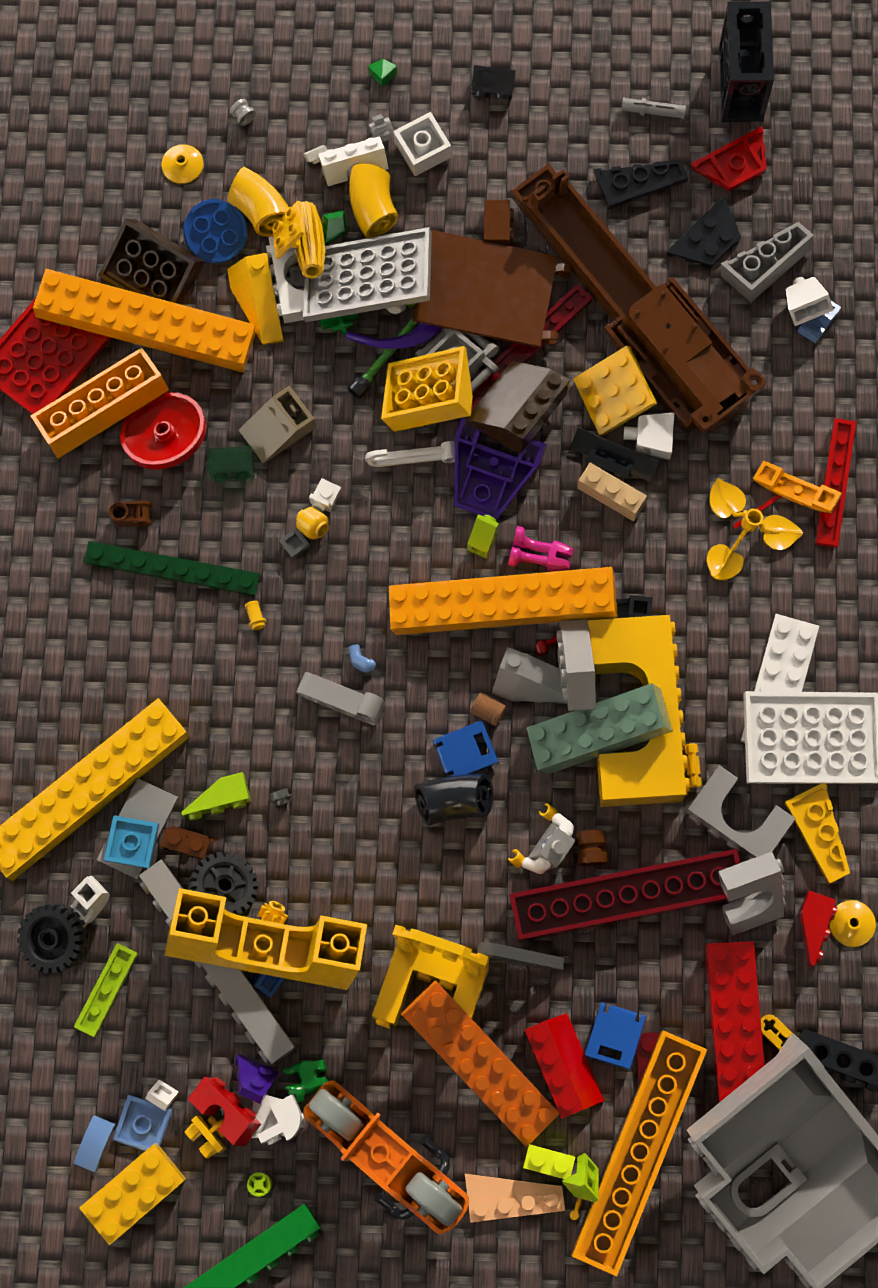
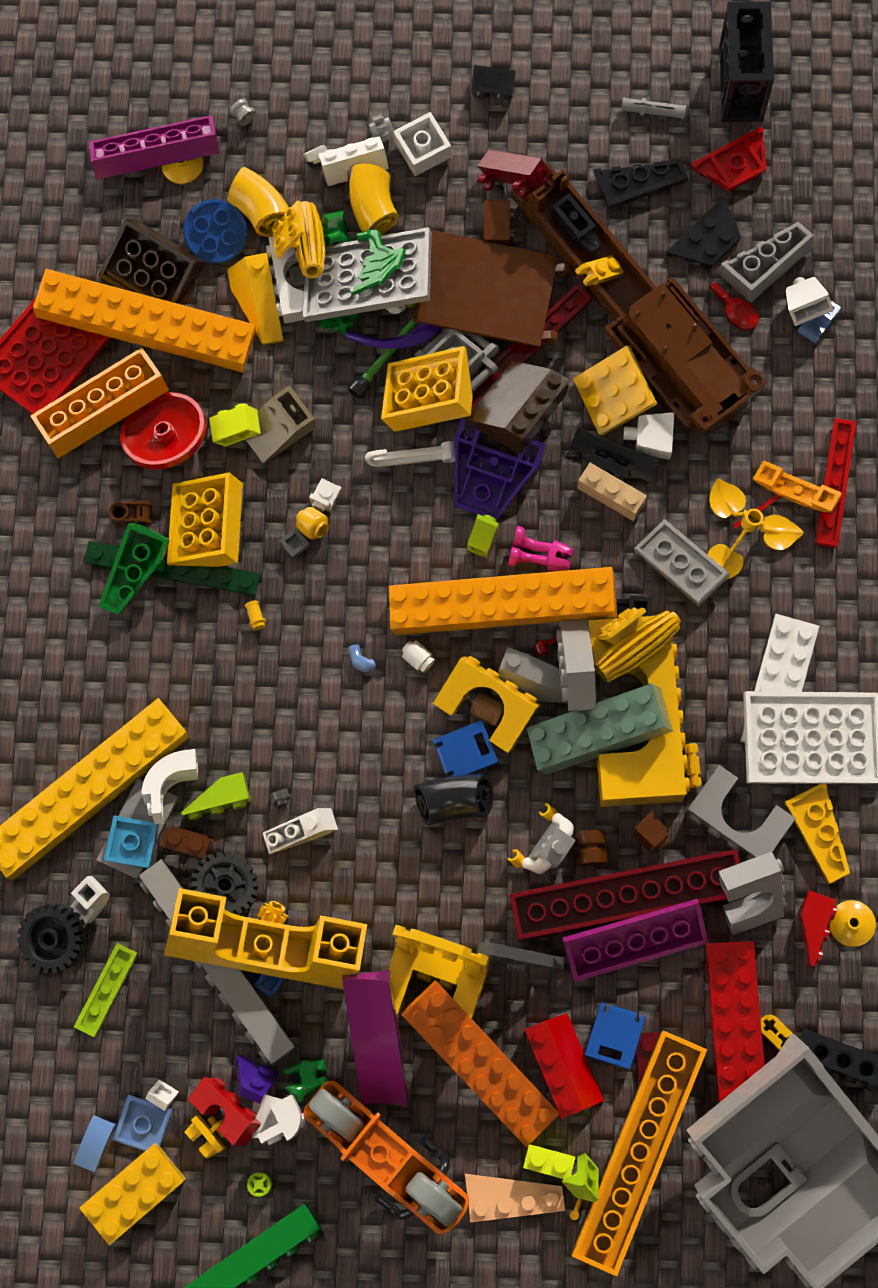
(135, 562): none -> green wedge
(153, 147): none -> magenta arch
(164, 774): none -> white arch
(205, 521): none -> yellow slope
(231, 463): clear green brick -> none
(234, 425): none -> neon yellow brick
(300, 830): none -> white slope
(337, 236): none -> green arm
(360, 706): light grey beam -> none
(375, 1038): none -> magenta arch
(380, 264): none -> animal
(382, 71): green slope -> none
(418, 656): none -> white brick
(513, 169): none -> dark red brick
(518, 708): none -> yellow arch
(575, 223): none -> black hinge
(600, 270): none -> yellow hinge
(633, 641): none -> yellow plate
(635, 940): none -> magenta arch
(651, 833): none -> reddish brown window
(681, 562): none -> light grey tile
(737, 310): none -> red piece

